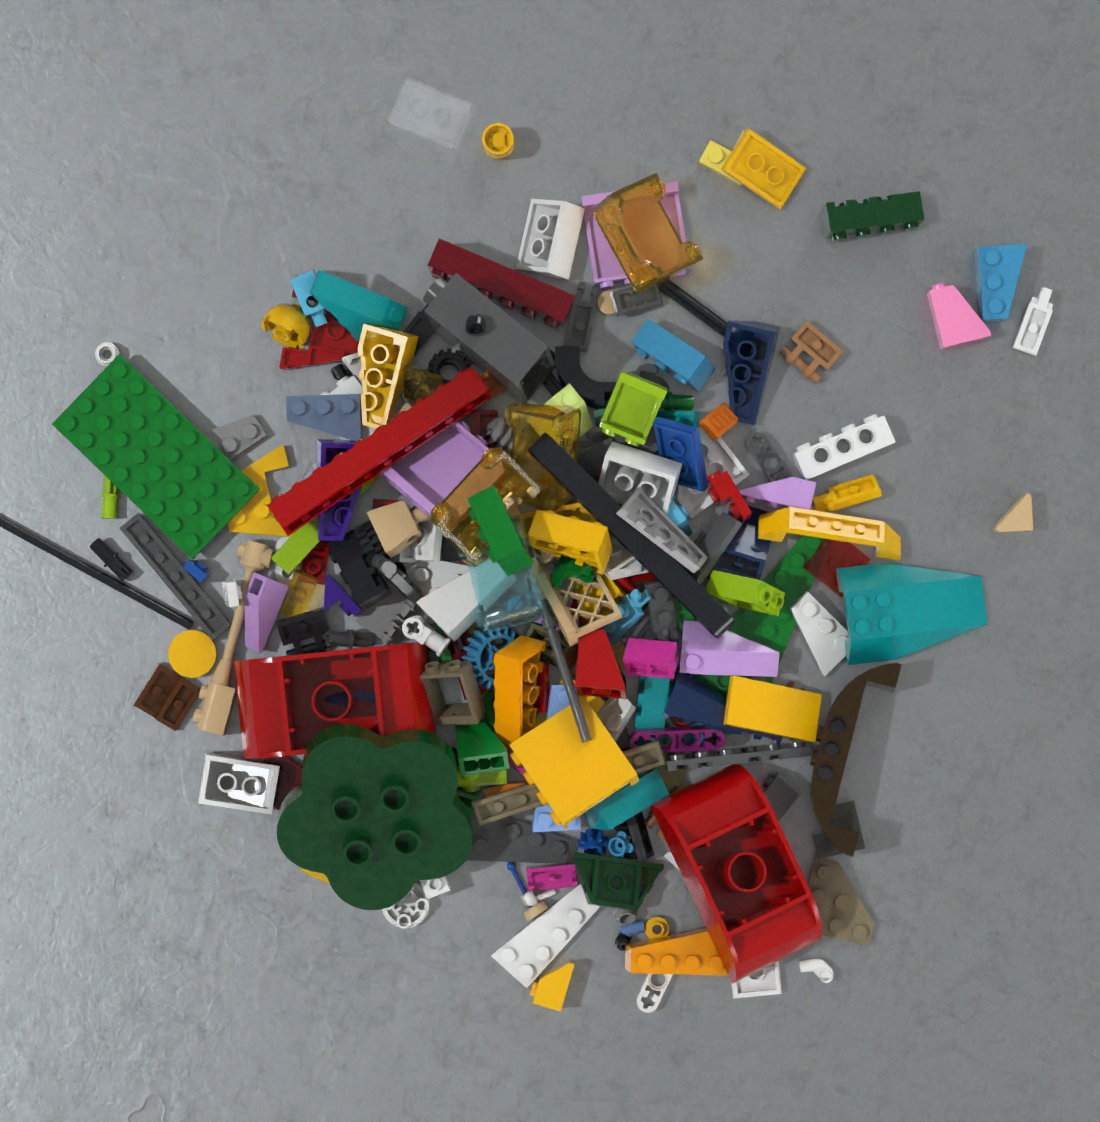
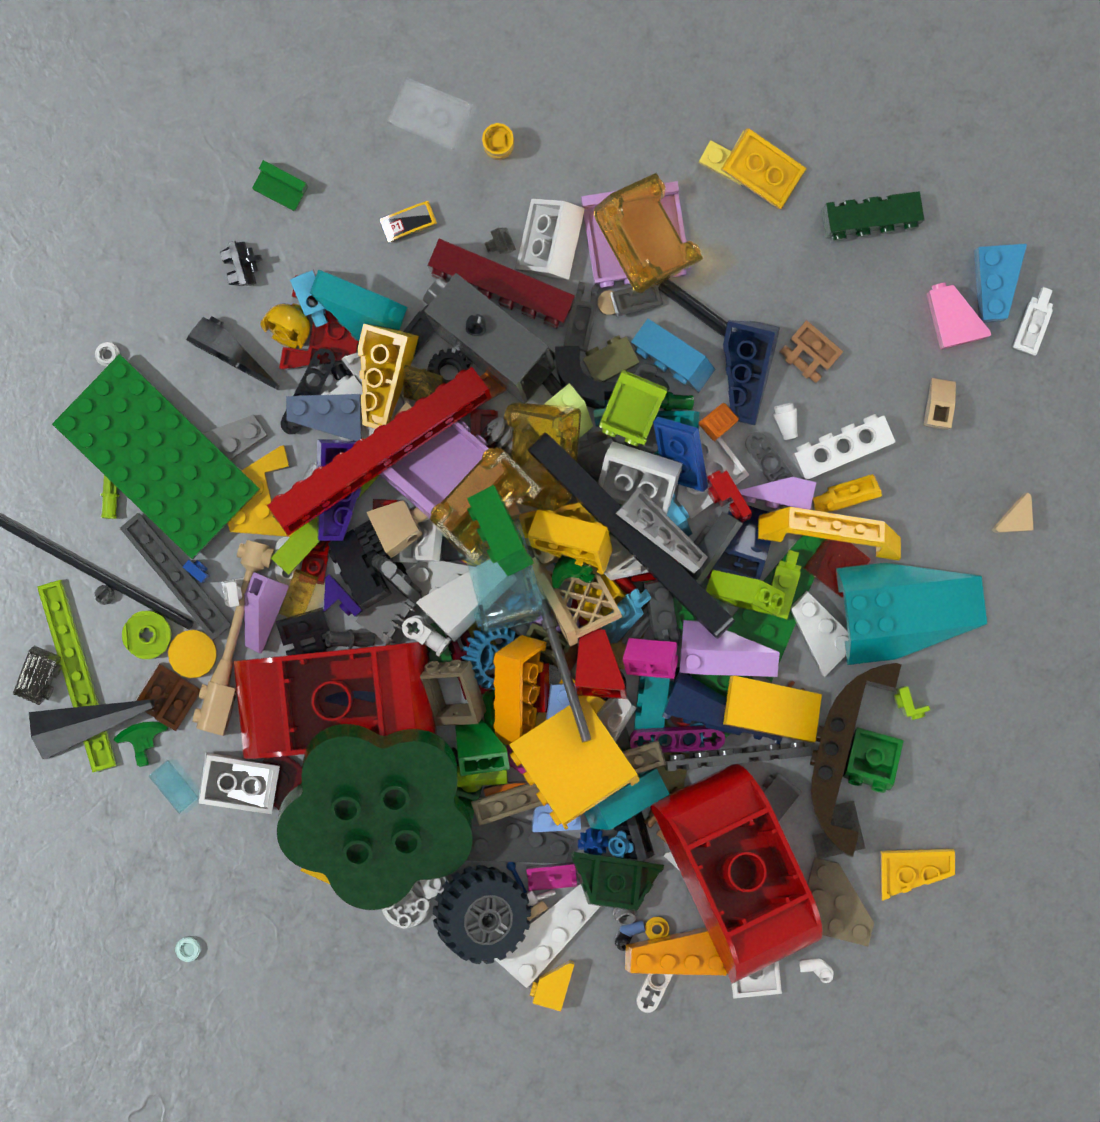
(37, 675): none -> clear smoke brick
(63, 728): none -> wedge
(74, 667): none -> lime tile
(108, 598): none -> dark grey hinge
(110, 559): black axle -> none
(136, 625): none -> lime plate
(142, 738): none -> green piece
(173, 786): none -> clear light blue plate
(187, 949): none -> light aqua tile
(218, 342): none -> black wedge
(244, 263): none -> black hips
(279, 186): none -> green panel
(305, 389): none -> black beam
(408, 221): none -> slope
(481, 914): none -> black wheel
(501, 241): none -> clear smoke tile
(610, 360): none -> olive brick
(786, 580): none -> lime hinge
(787, 420): none -> white cone
(873, 760): none -> green plate
(904, 700): none -> lime bracket
(912, 868): none -> yellow wing
(940, 404): none -> tan slope

